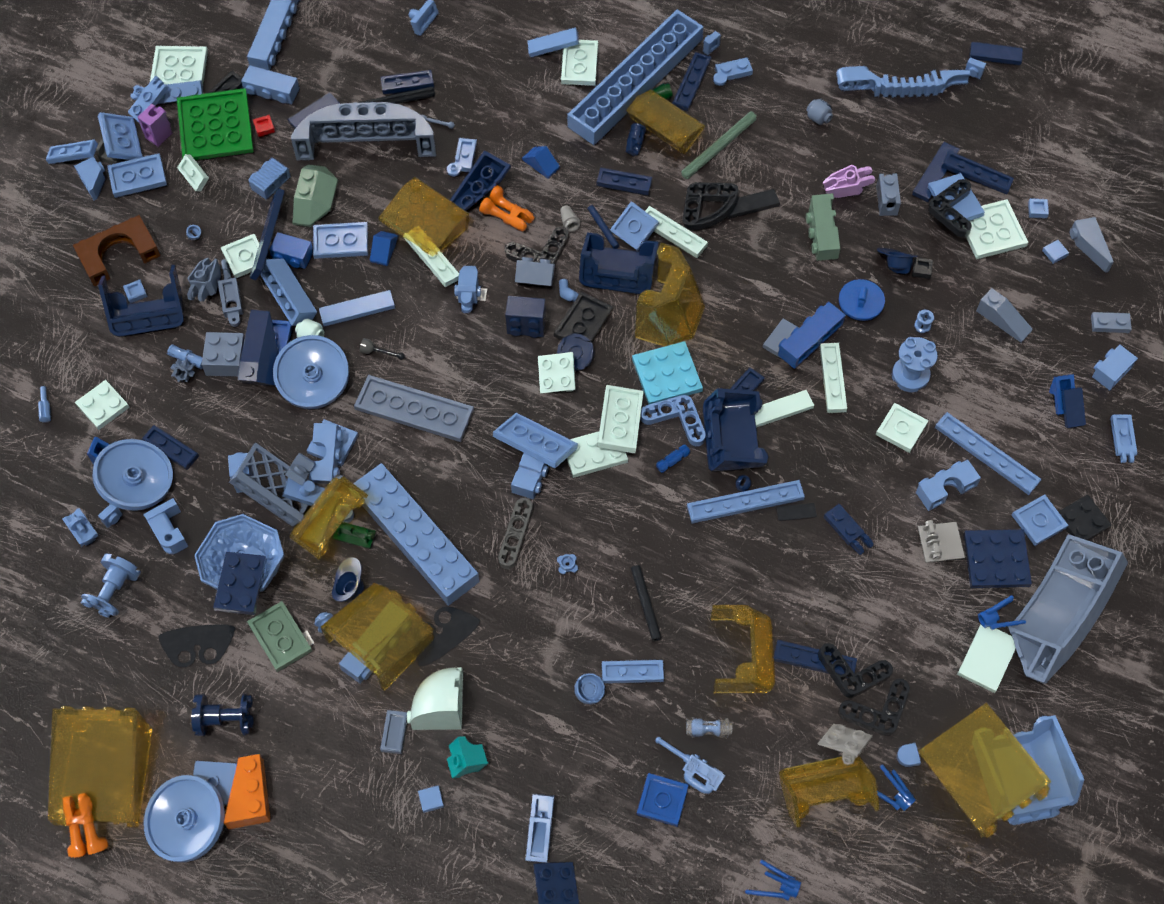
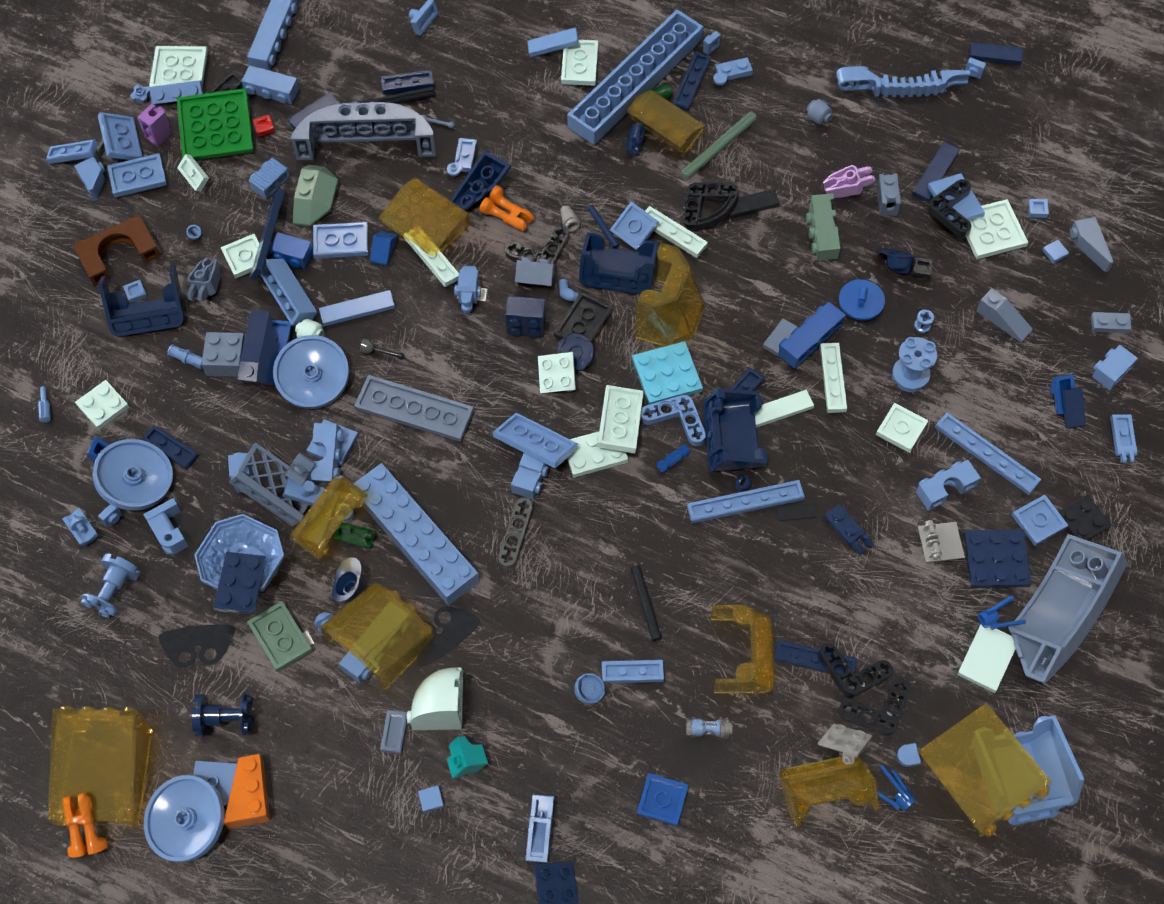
(151, 95): medium blue hinge -> none
(182, 370): sand blue gear -> none
(230, 292): sand blue piece -> none
(542, 161): blue slope -> none
(567, 558): medium blue plate -> none
(624, 181): dark blue plate -> none
(696, 765): medium blue piece -> none
(788, 884): blue plant -> none
(977, 172): dark blue tile -> none

